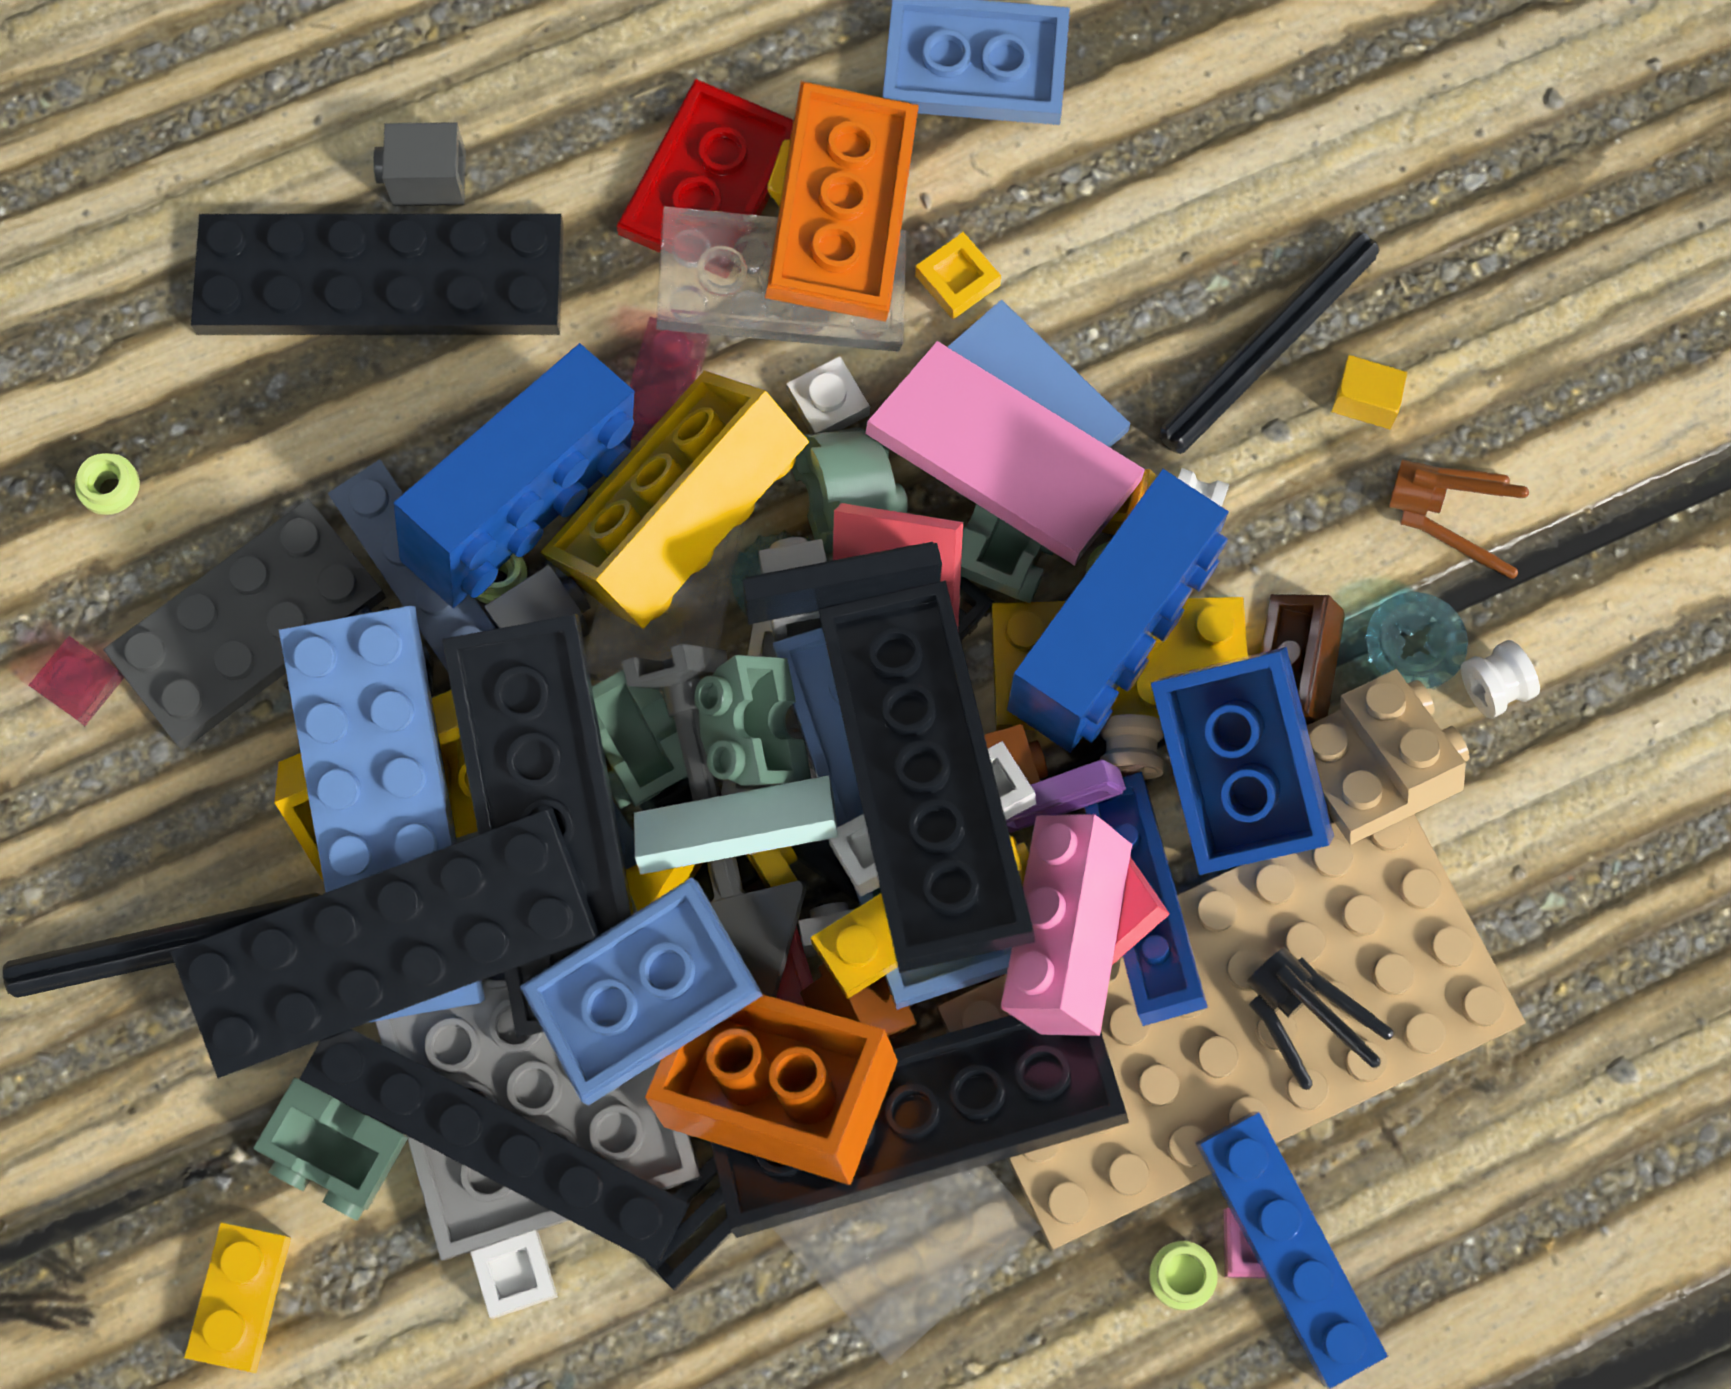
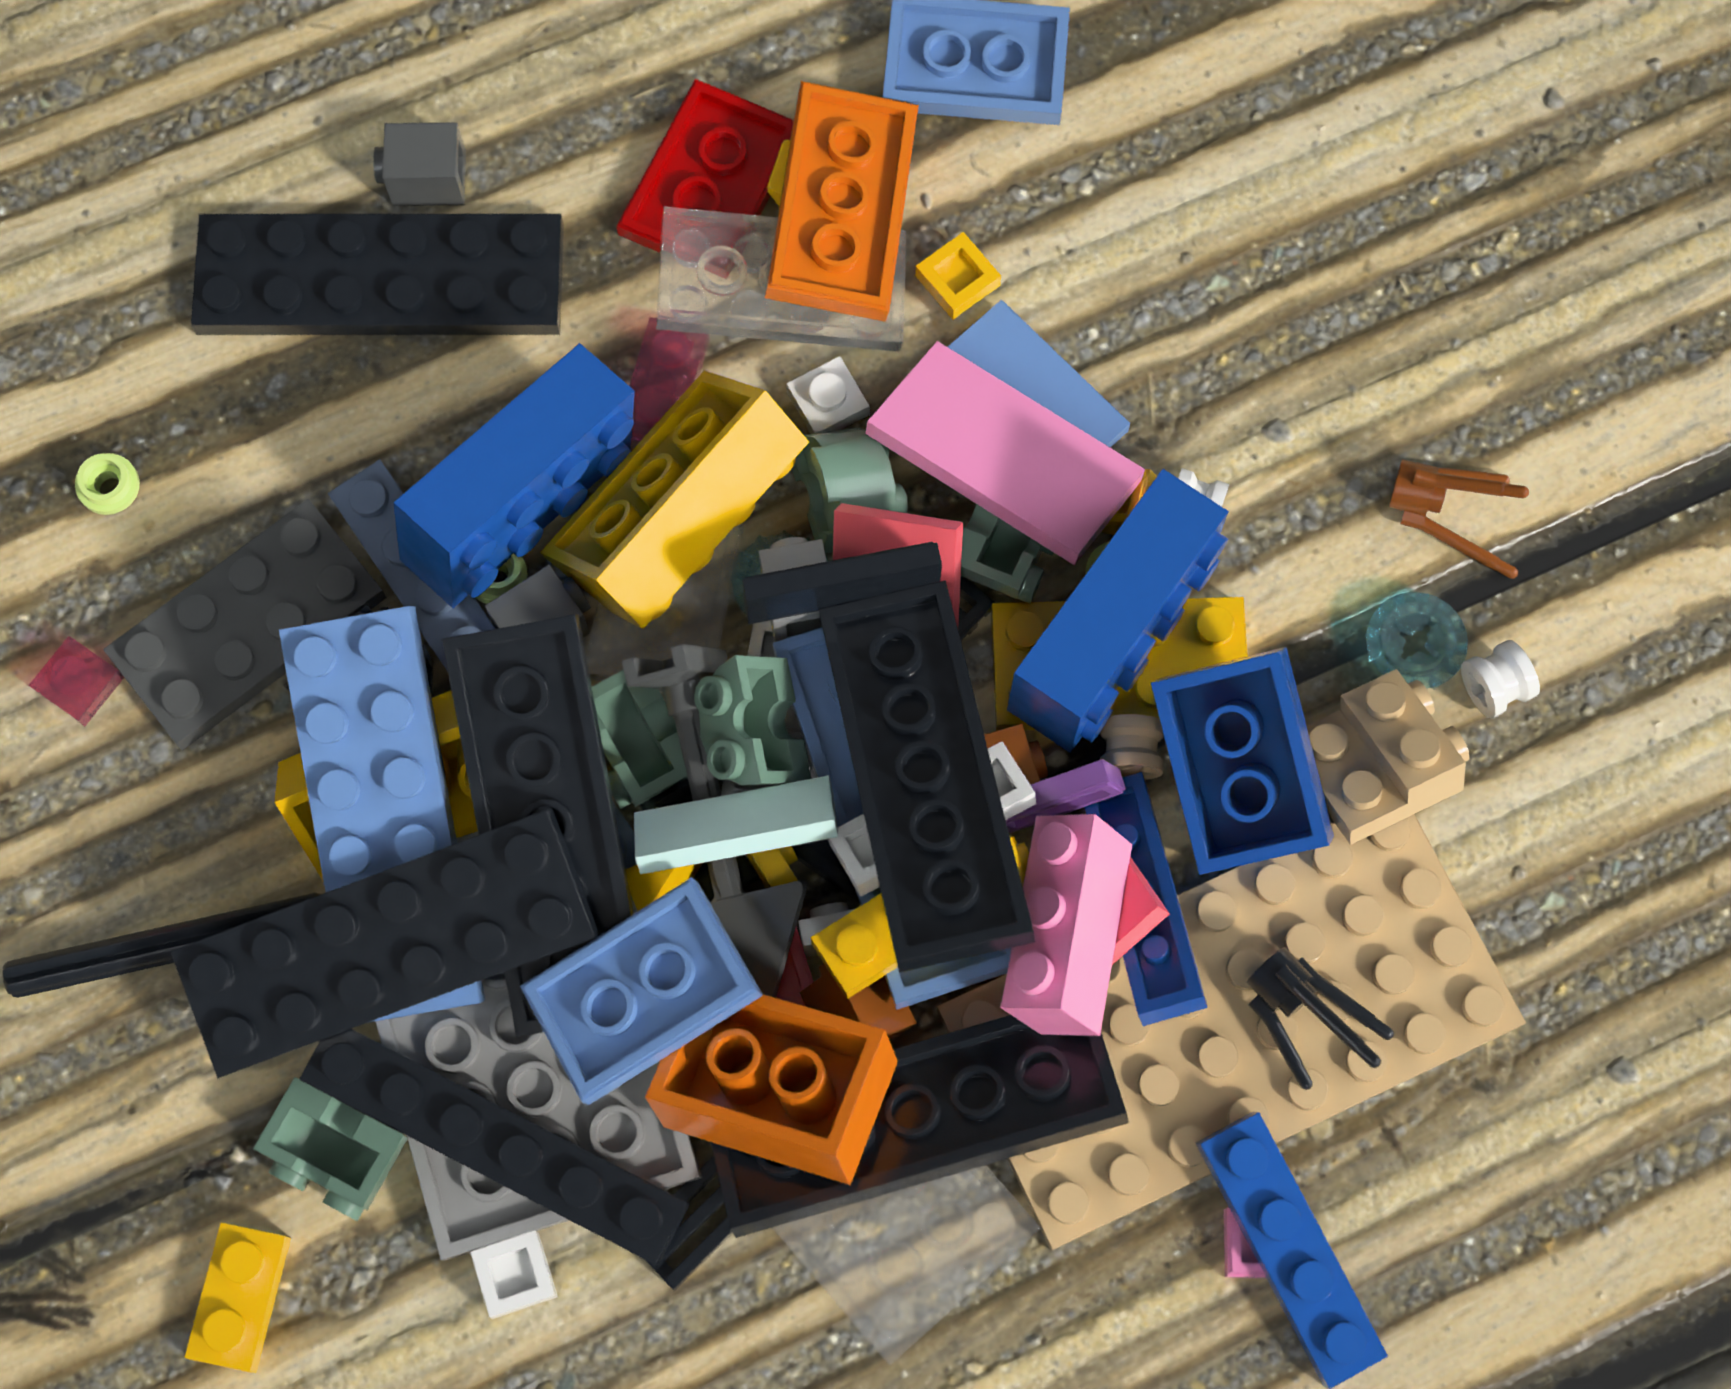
(1183, 1275): yellowish green plate -> none
(1268, 342): black axle -> none
(1312, 633): reddish brown slope -> none
(1370, 392): yellow slope -> none

